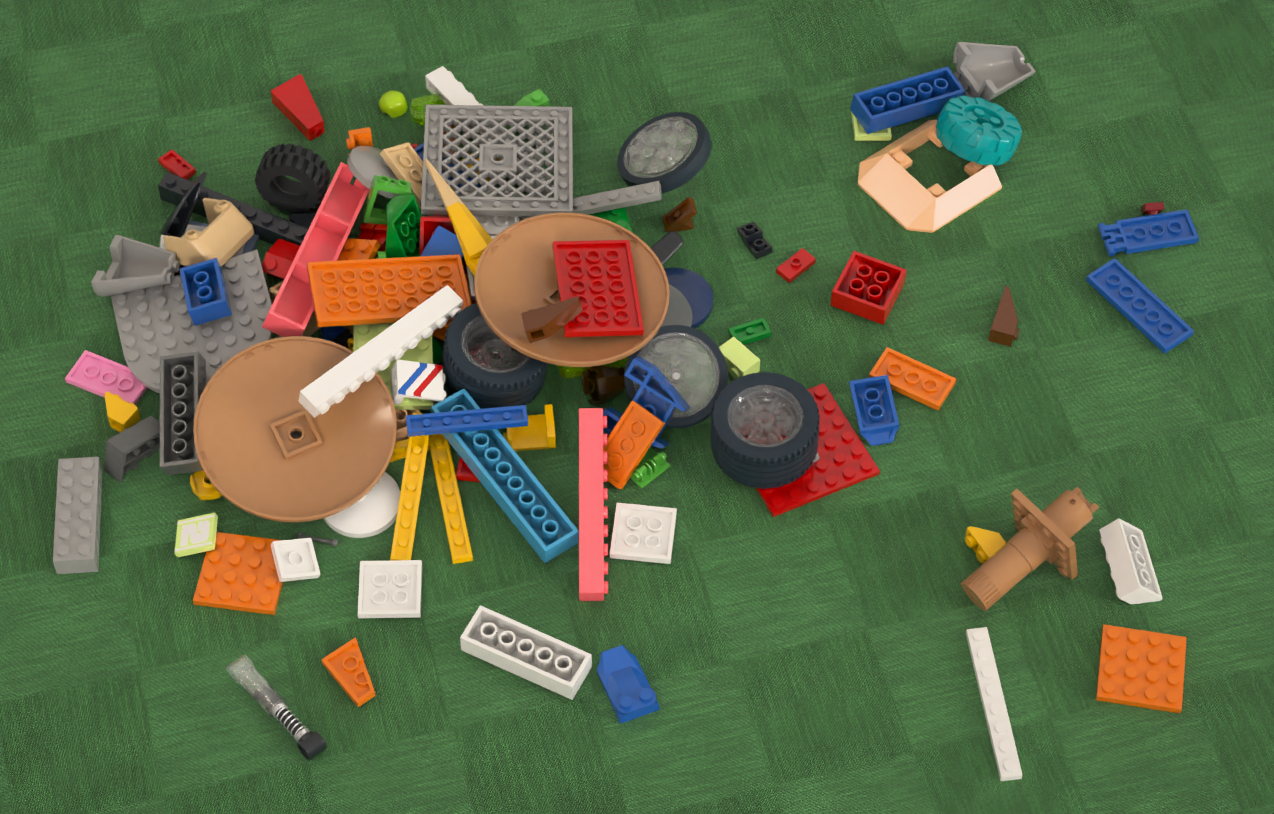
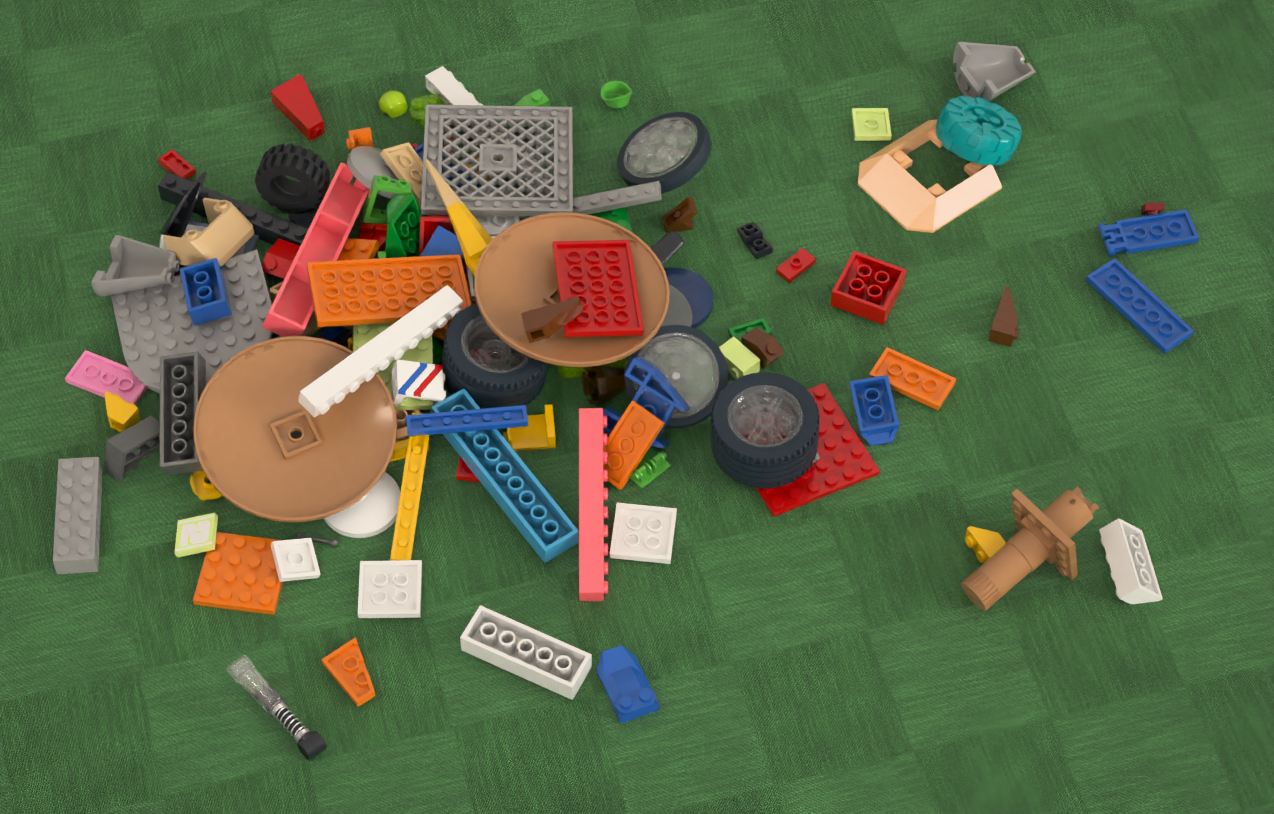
(450, 499): yellow tile -> none
(616, 94): none -> bright green helmet
(762, 346): none -> reddish brown slope
(905, 100): blue brick -> none
(994, 704): white plate -> none
(1141, 668): orange plate -> none

